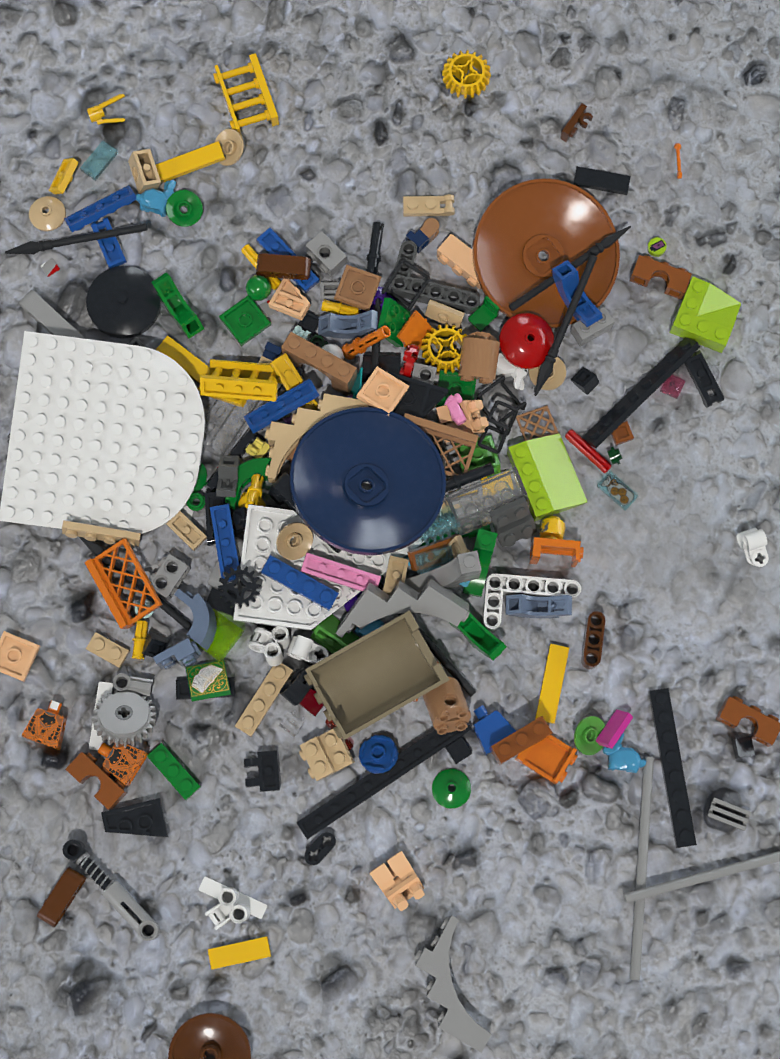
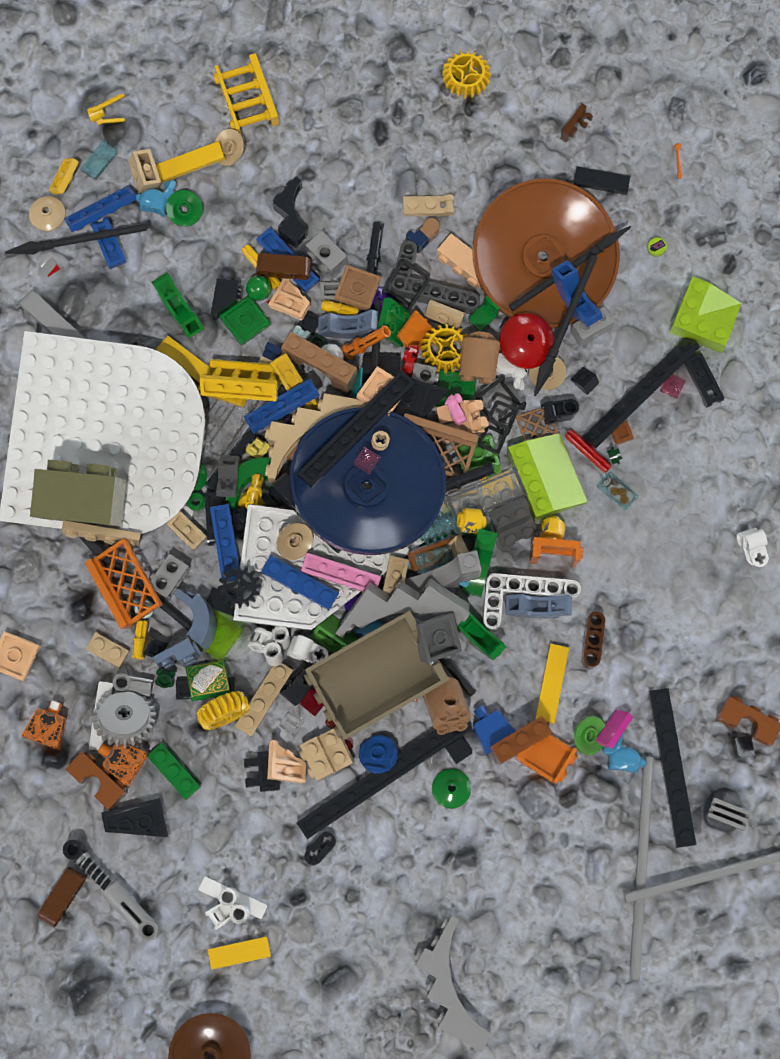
(78, 497): none -> olive brick
(123, 302): black dish -> none
(164, 683): none -> dark green plate
(223, 710): none -> yellow gear
(225, 296): none -> black slope
(284, 765): none -> light nougat wing
(290, 229): none -> black arch
(355, 429): none -> black plate
(367, 460): none -> clear pink tile
(381, 435): none -> tan bush
(402, 887): light nougat hips -> none
(438, 639): none -> dark grey plate
(470, 520): none -> yellow head
(556, 411): none -> black piece
(675, 278): dark orange arch -> none

